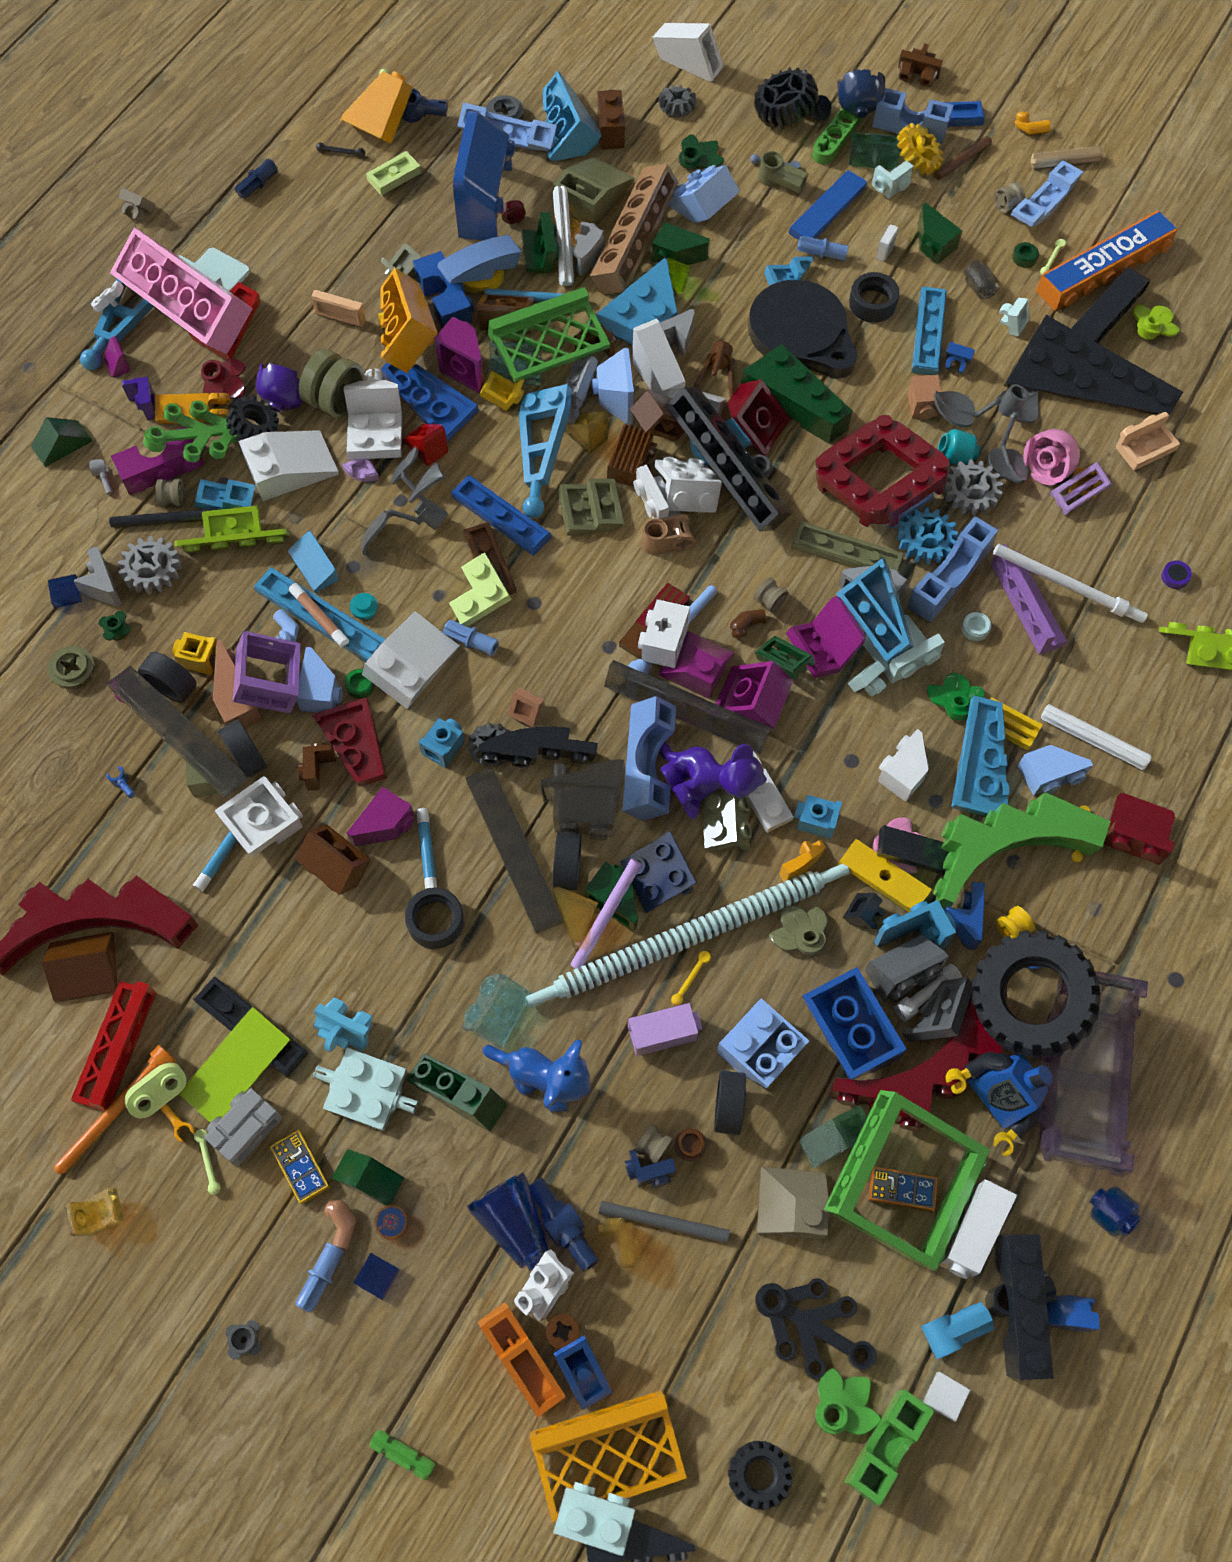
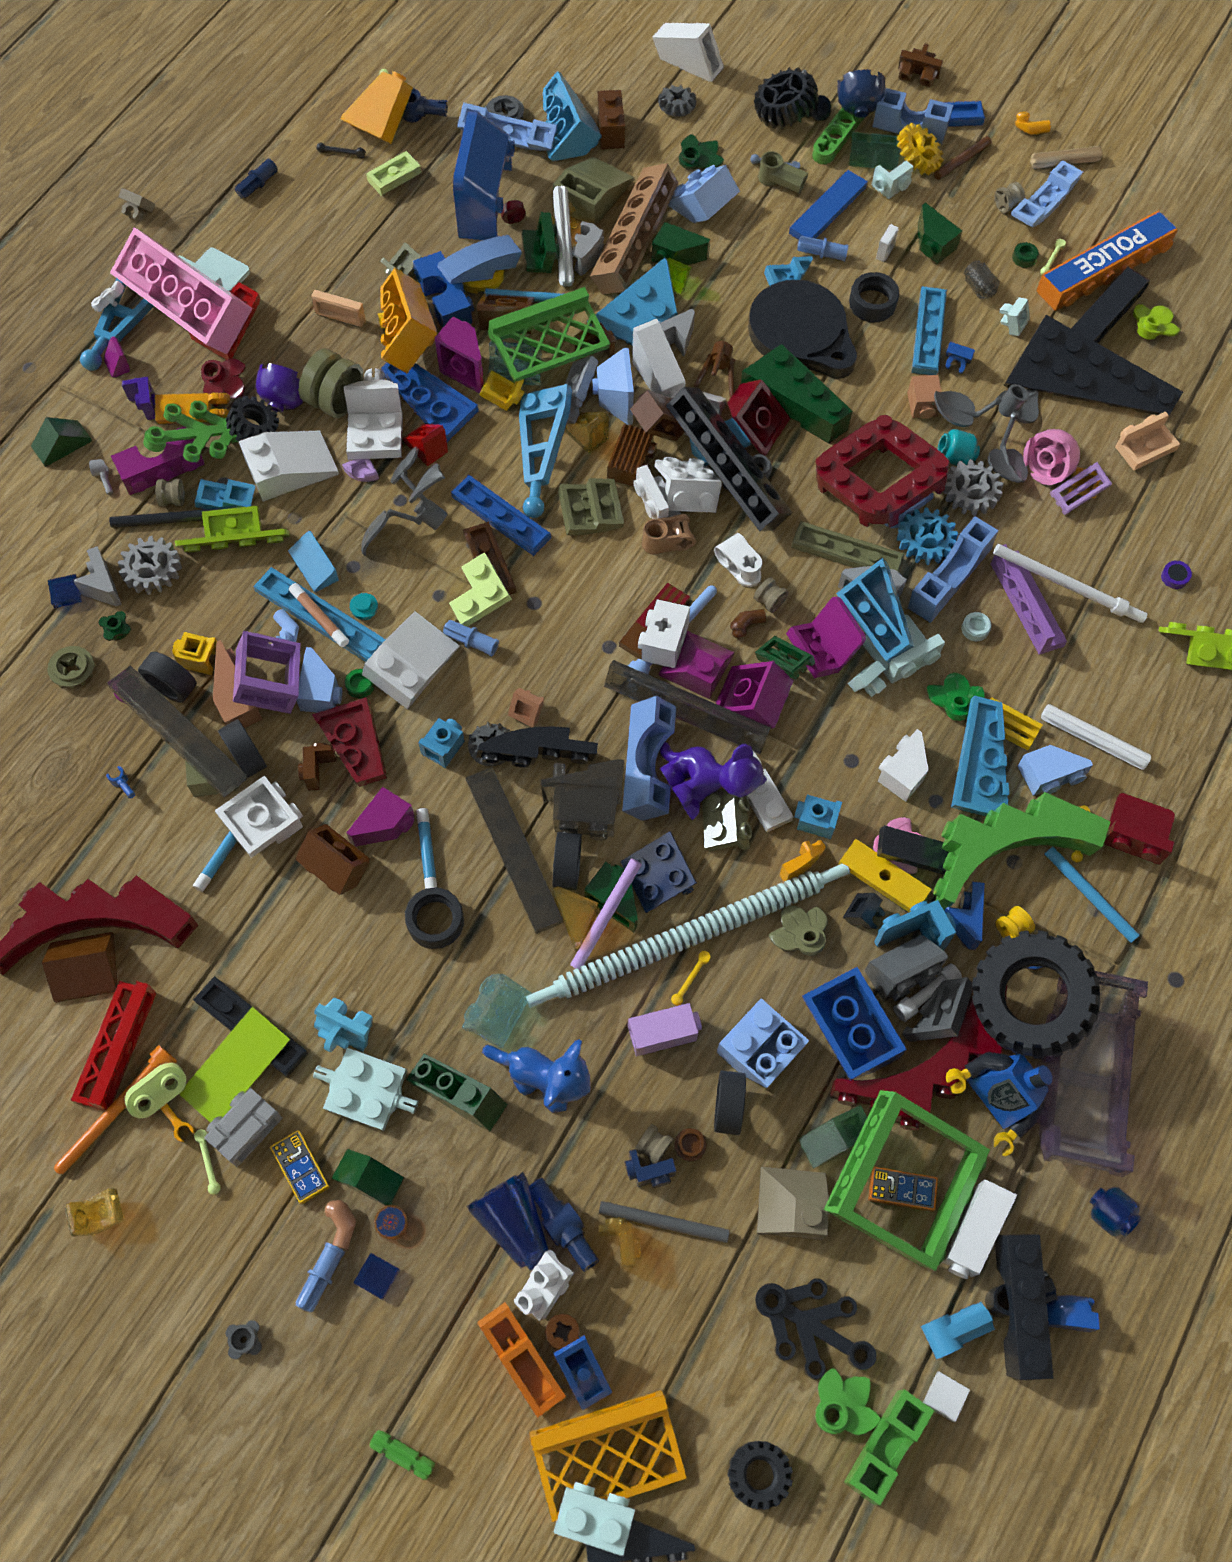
(740, 560): none -> white piece
(1092, 895): none -> dark azure bar

